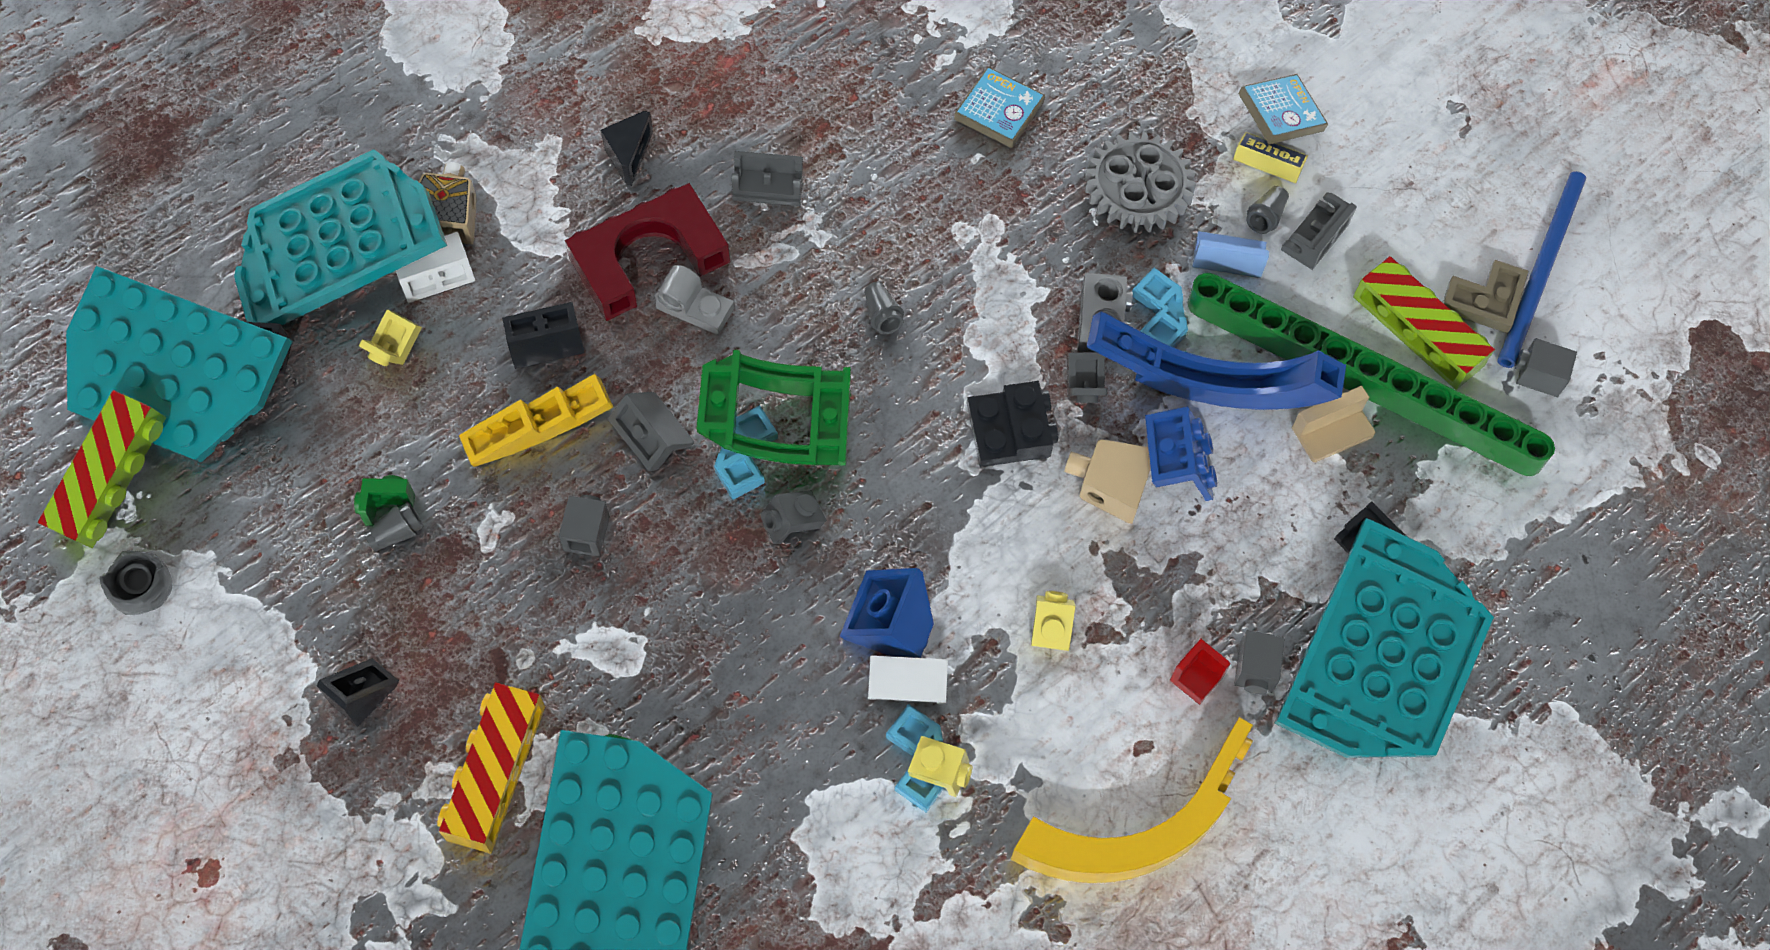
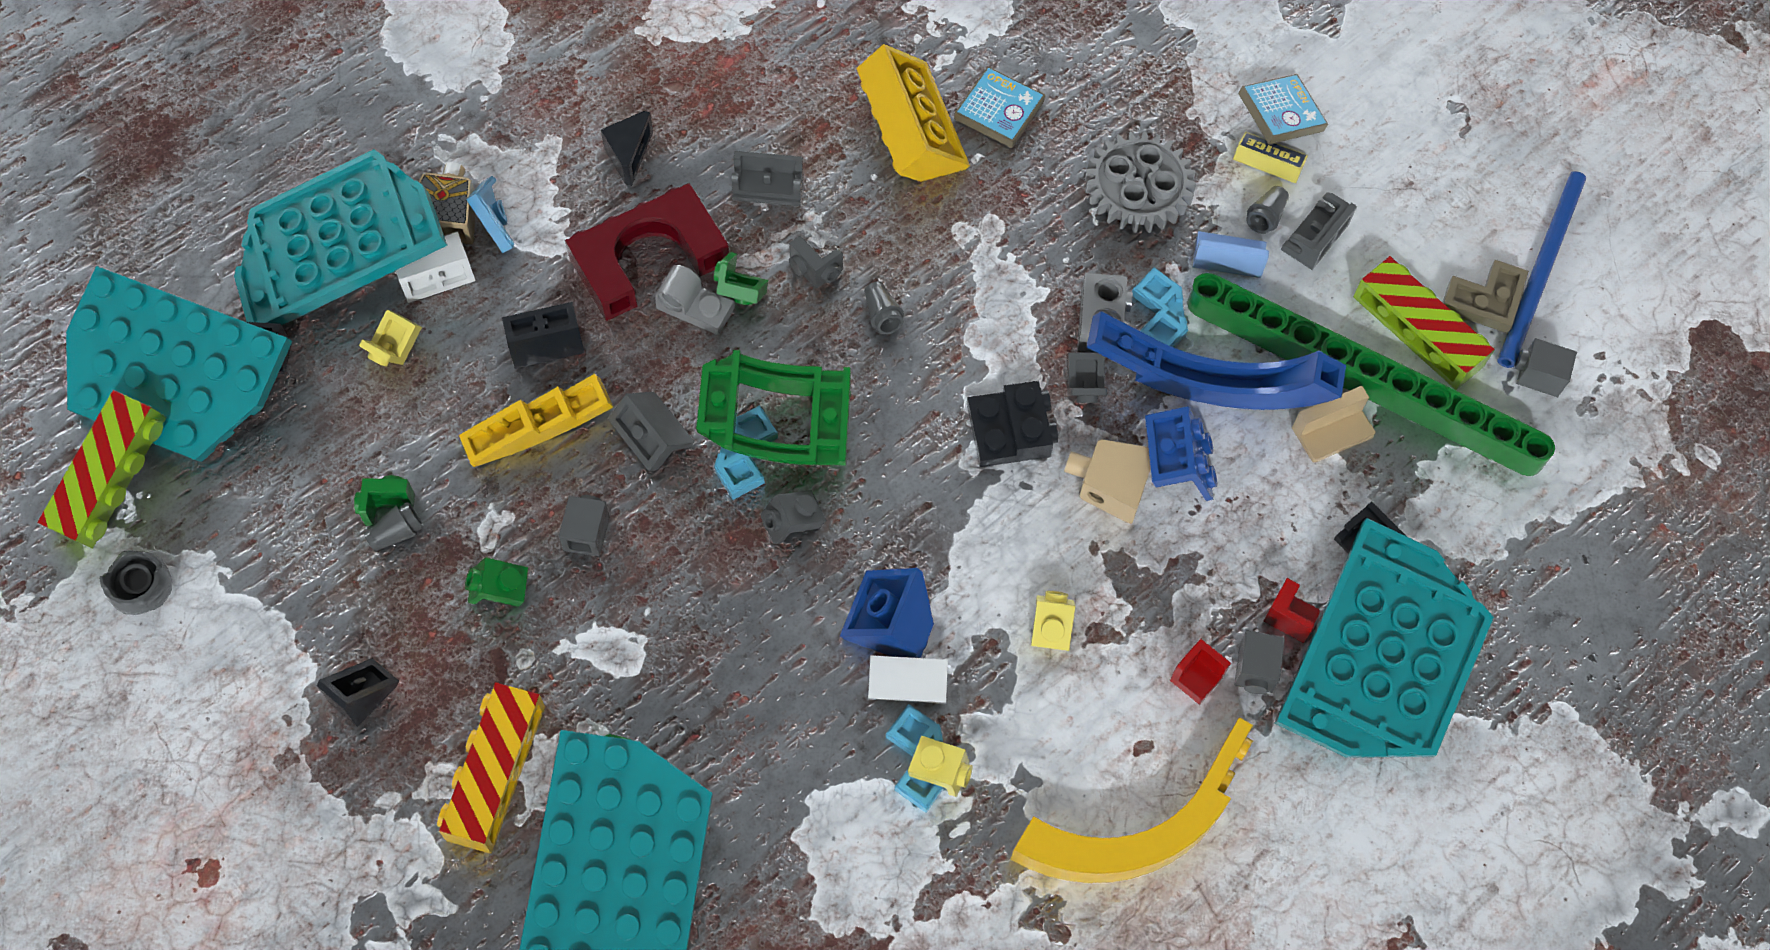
(491, 213): none -> dark azure tile
(497, 582): none -> green bracket
(741, 287): none -> green bracket
(814, 268): none -> dark grey bracket
(911, 115): none -> yellow slope
(1291, 613): none -> red panel

